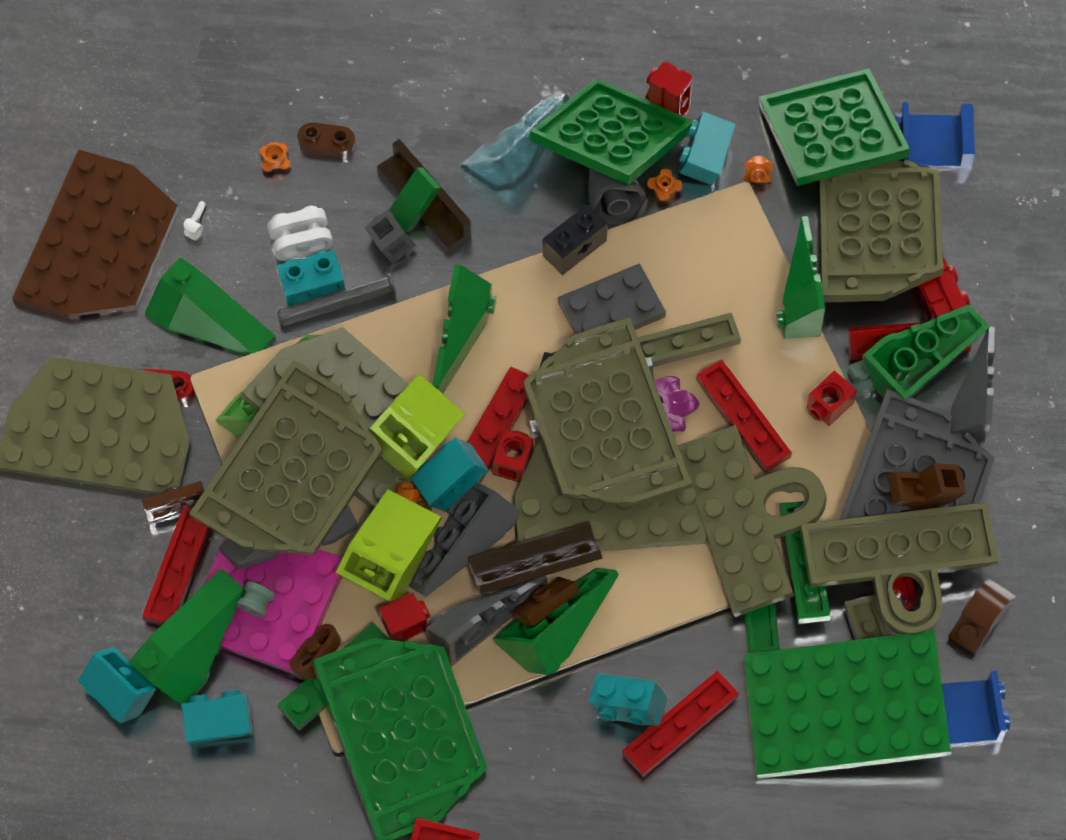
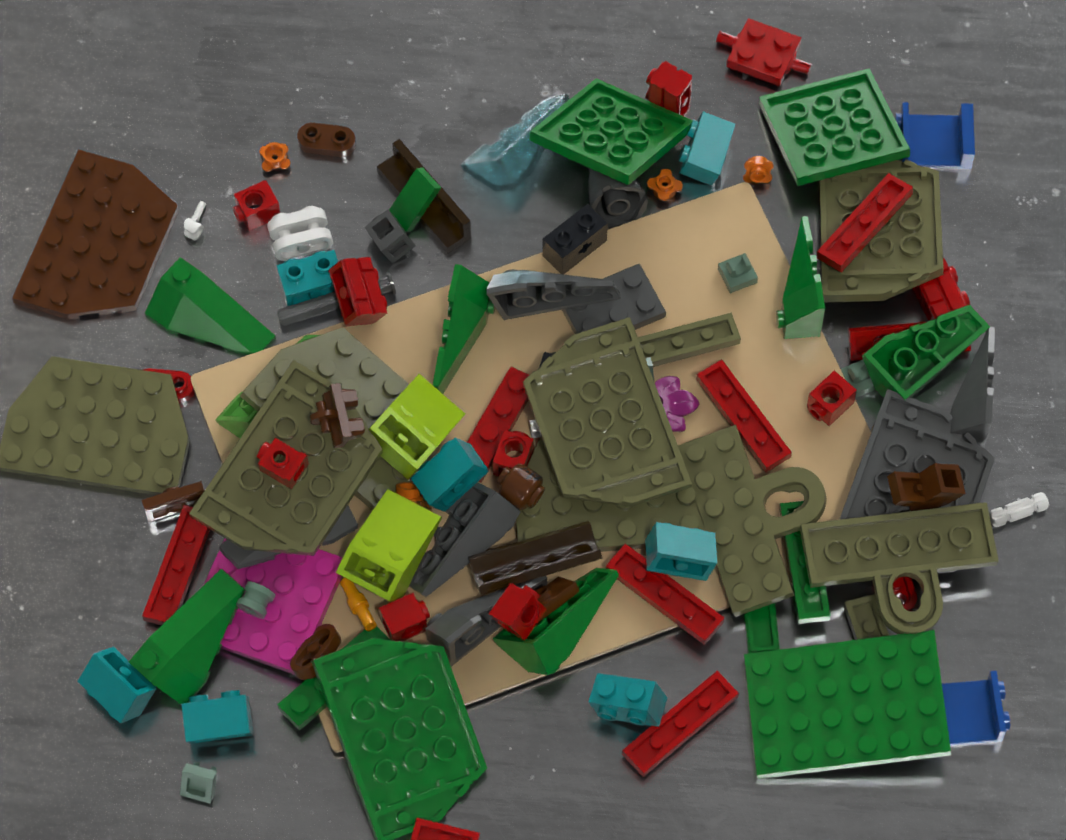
(198, 782): none -> sand green tile
(258, 194): none -> red brick
(289, 470): none -> red brick
(333, 416): none -> reddish brown hips
(358, 291): none -> red brick
(358, 604): none -> light orange bar
(518, 610): none -> red brick
(521, 486): none -> reddish brown head
(534, 292): none -> dark grey wedge
(666, 595): none -> red plate
(681, 551): none -> teal brick
(737, 273): none -> sand green tile
(764, 52): none -> red plate
(864, 222): none -> red plate
(981, 615): reddish brown brick -> none
(1019, 509): none -> white axle

